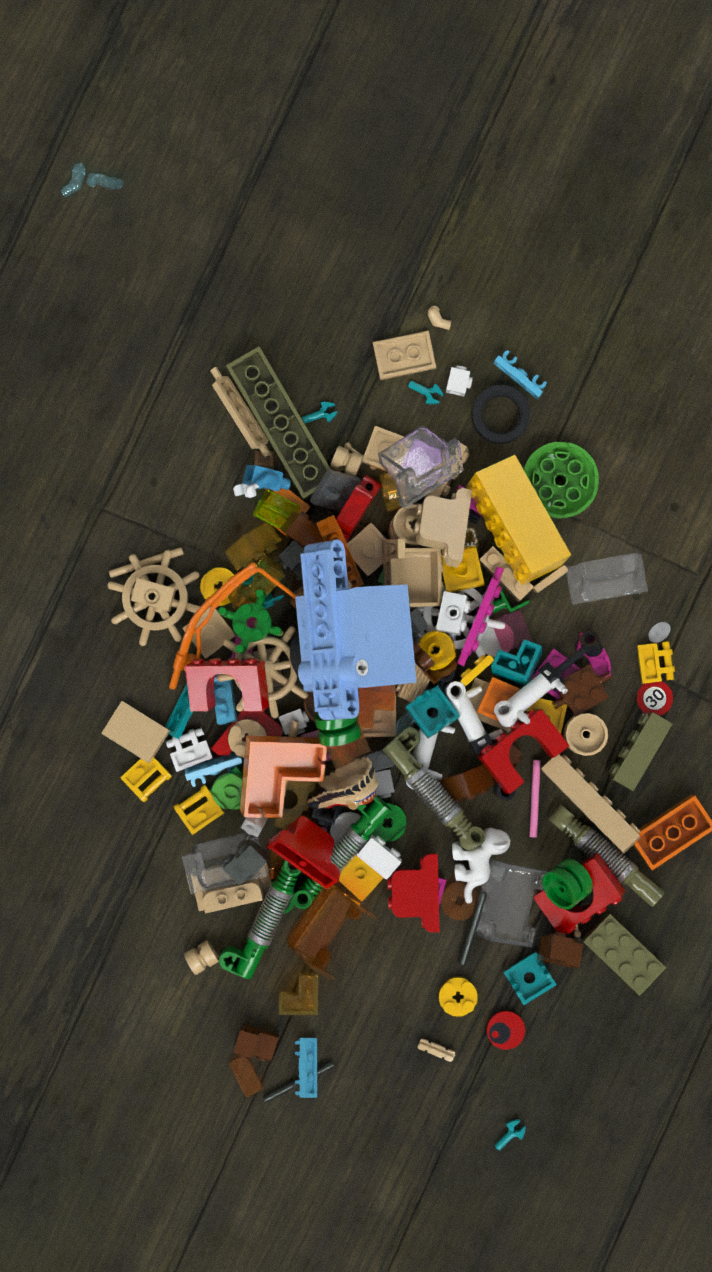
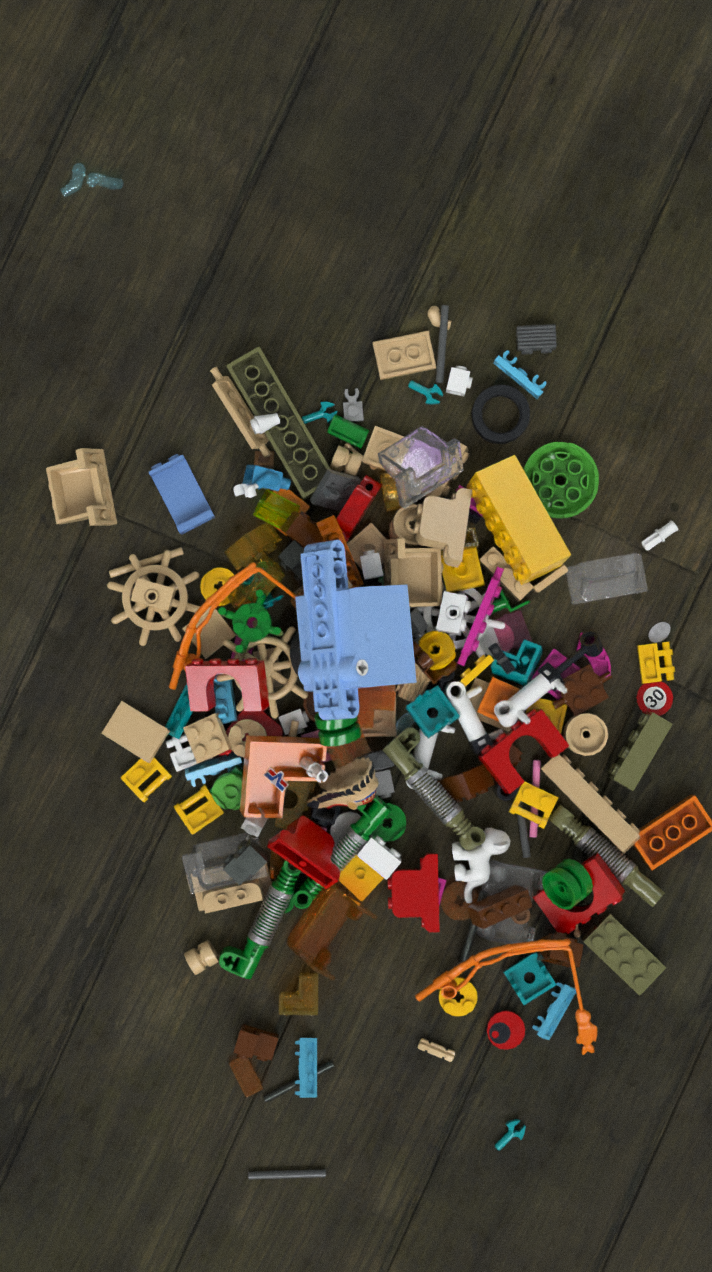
(82, 489): none -> tan windscreen
(181, 493): none -> medium blue panel
(207, 738): none -> tan plate
(264, 422): none -> white cone
(276, 779): none -> sticker
(287, 1174): none -> dark grey bar
(313, 769): none -> white pin
(348, 431): none -> green tile
(352, 409): none -> light grey plate
(371, 565): none -> white brick
(442, 343): none -> dark grey bar
(499, 906): none -> reddish brown brick
(501, 658): none -> black sticker
(522, 917): none -> medium nougat tile
(523, 832): none -> dark grey bar
(536, 338): none -> dark grey brick
(536, 798): none -> yellow plate
(555, 1011): none -> medium azure plate
(586, 1030): none -> orange piece
(659, 535): none -> white axle

